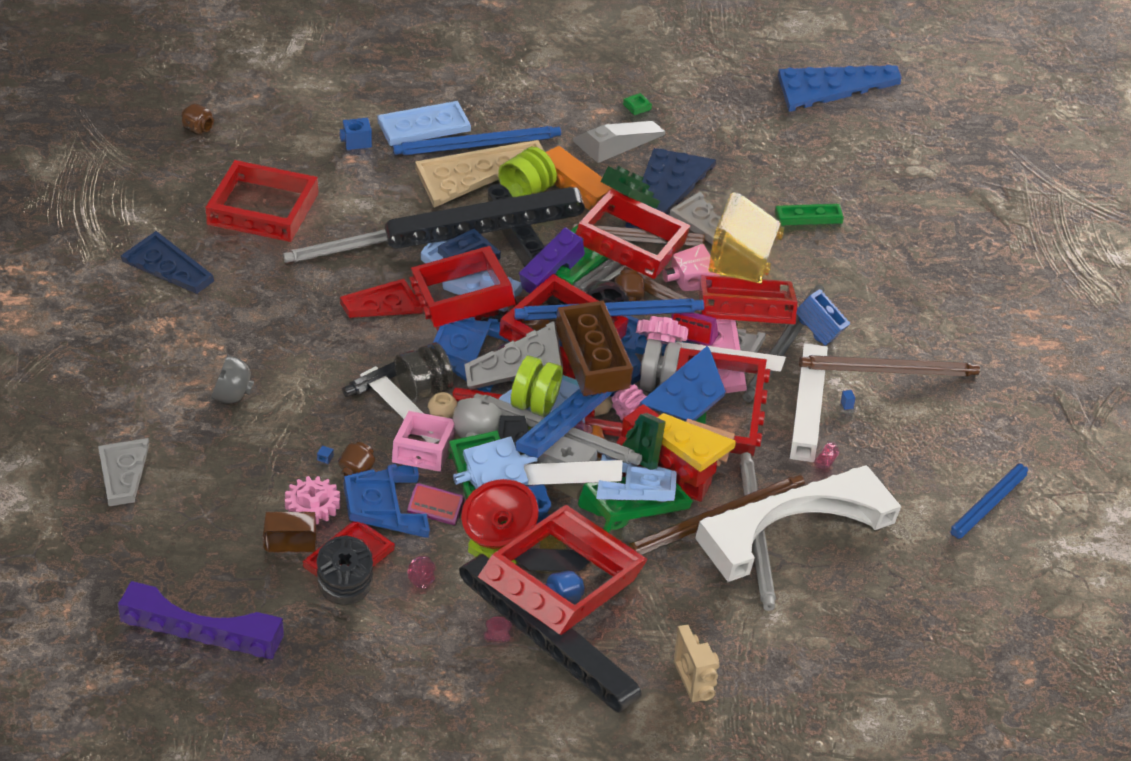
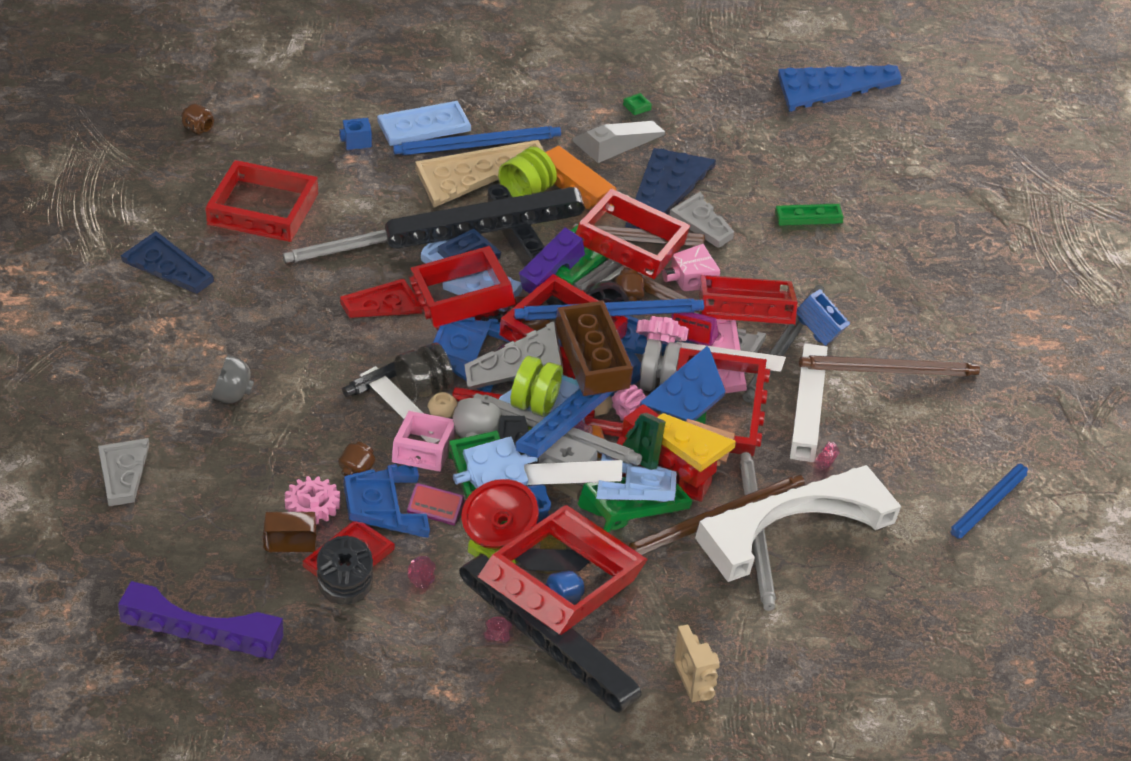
(325, 454): blue piece -> none
(629, 185): dark green plate -> none
(744, 240): clear yellow windscreen -> none
(847, 399): blue piece -> none

